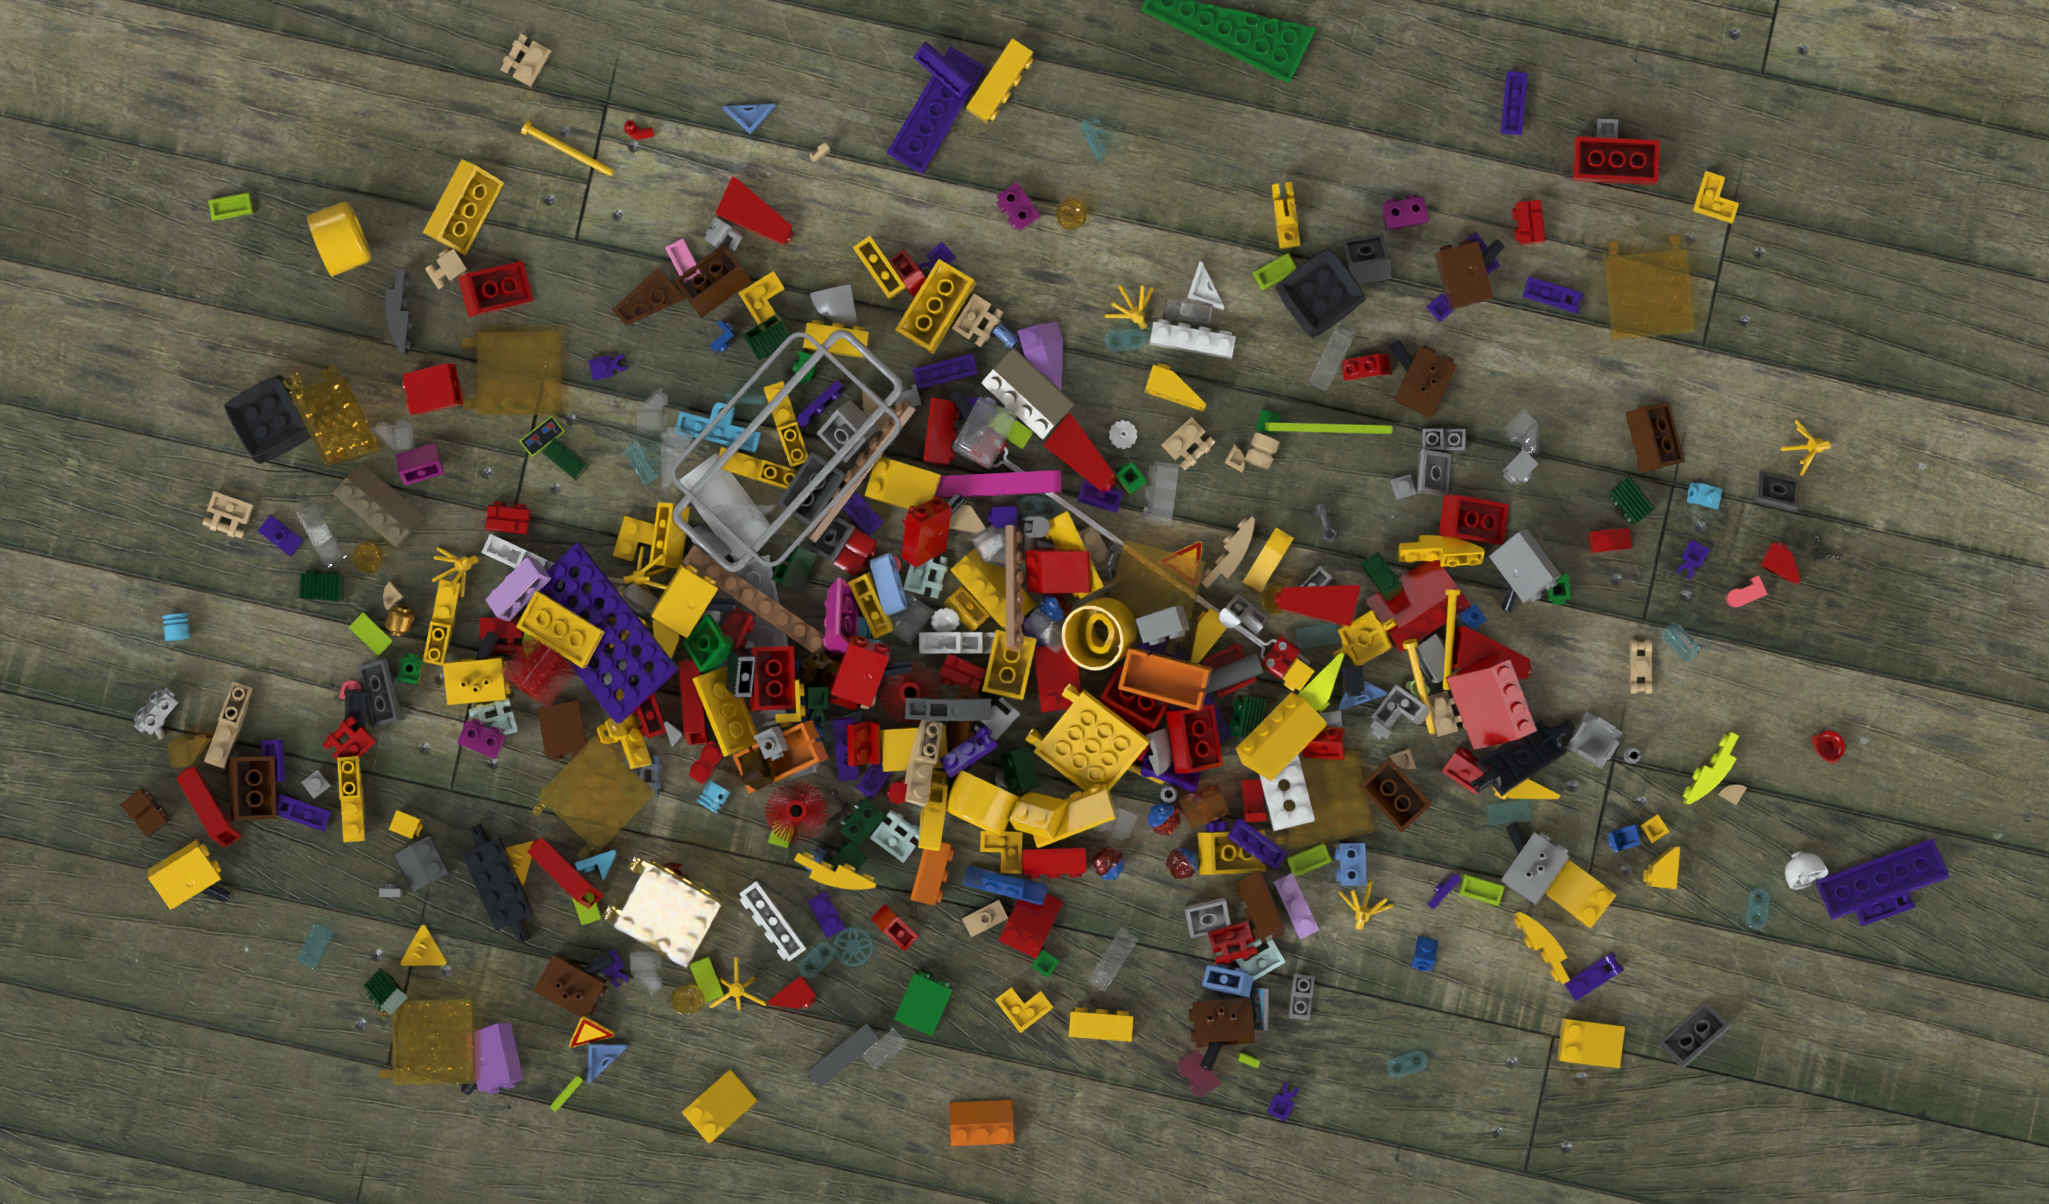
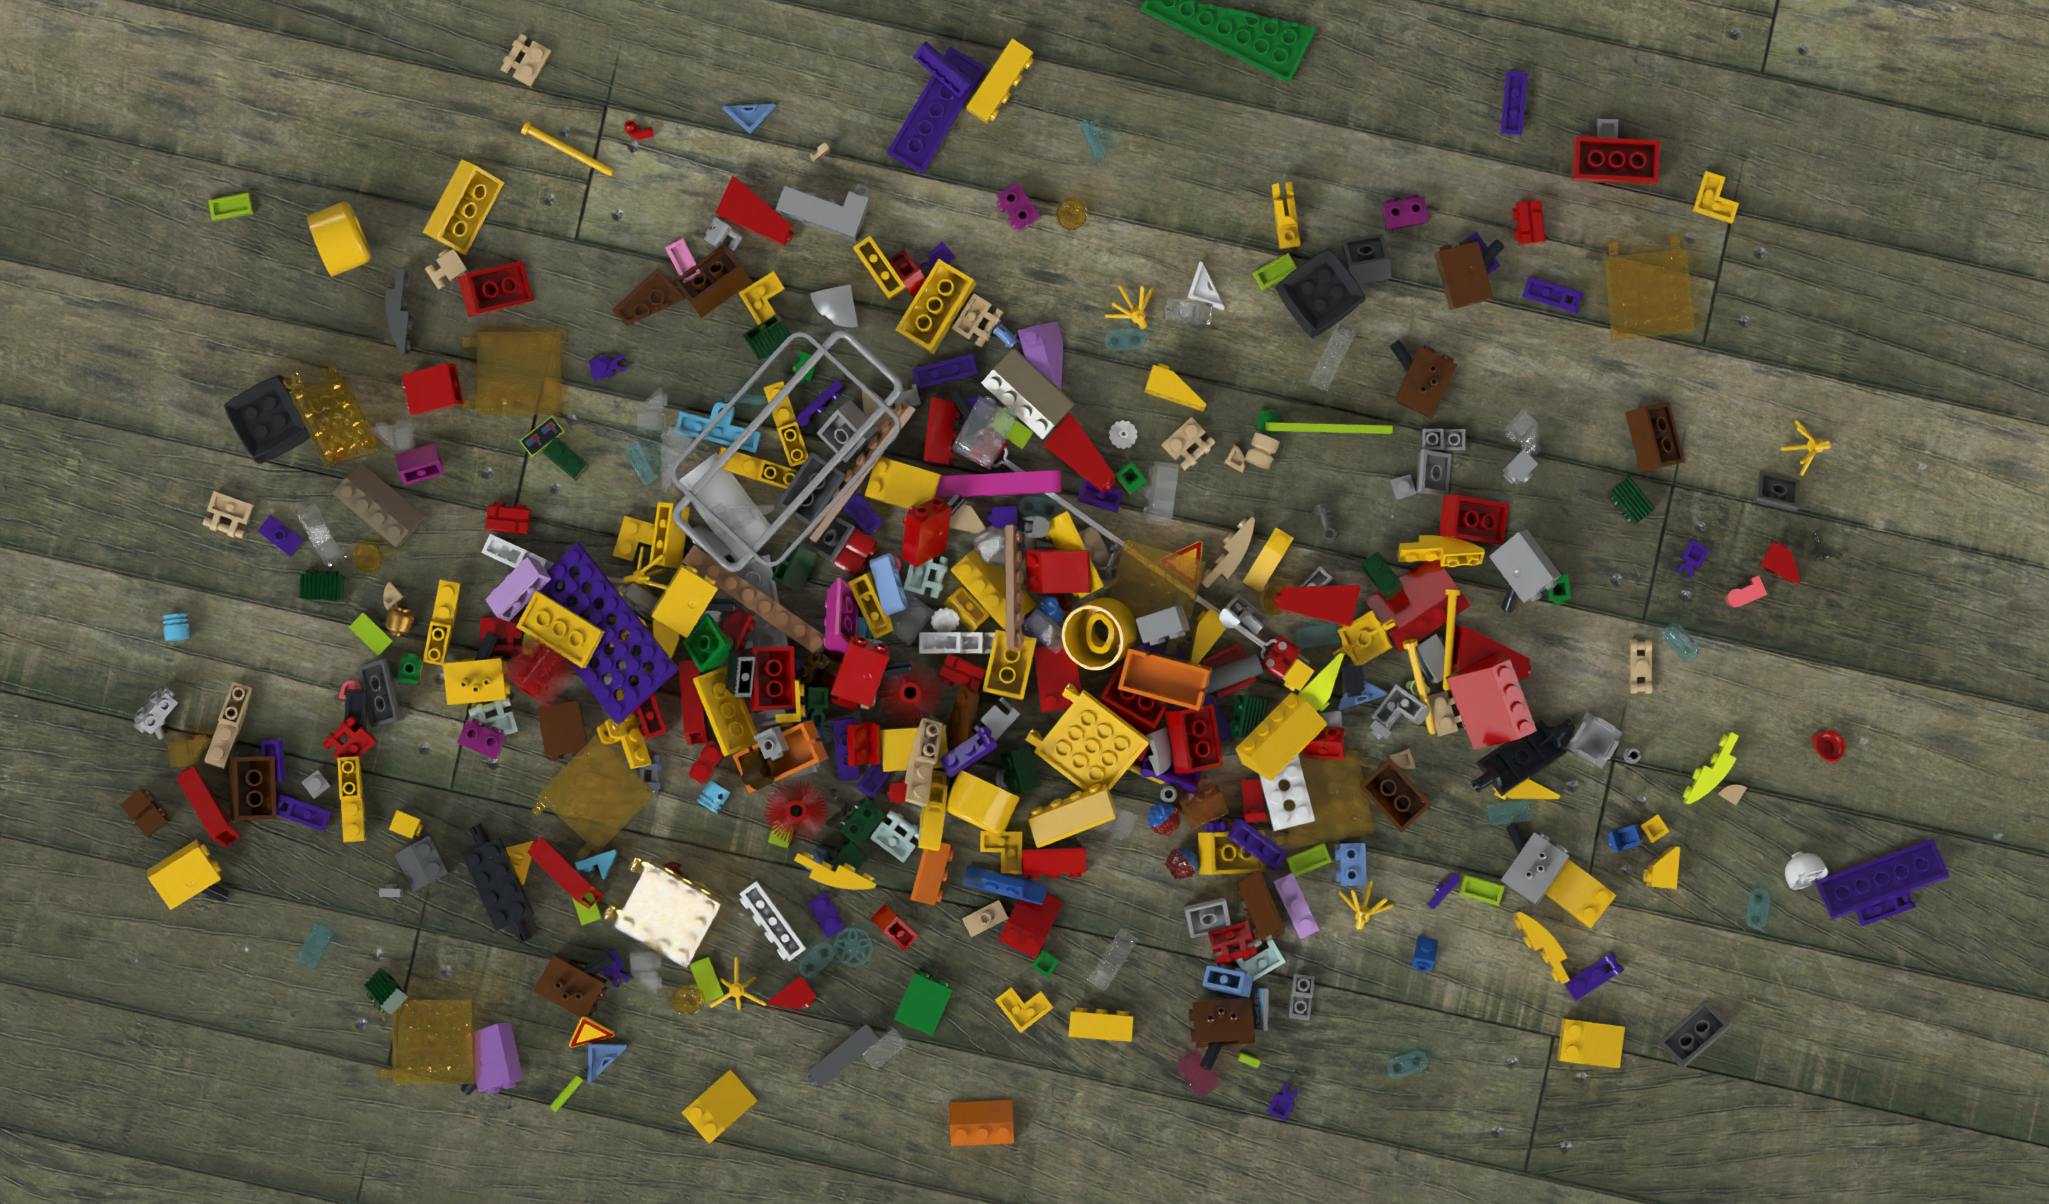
(423, 950): yellow piece -> none
(461, 565): yellow plant -> none
(674, 734): light grey slope -> none
(722, 342): blue bracket -> none
(823, 214): none -> light grey hinge
(841, 346): yellow brick -> none
(948, 709): dark grey slope -> none
(1038, 814): yellow slope -> none
(1108, 863): clear red piece -> none
(1192, 340): white brick -> none
(1366, 366): red bracket -> none
(1439, 308): dark purple plate -> none
(1463, 768): red bracket -> none
(1472, 617): blue bracket -> none
(1609, 540): red slope -> none
(1704, 495): medium azure bracket -> none

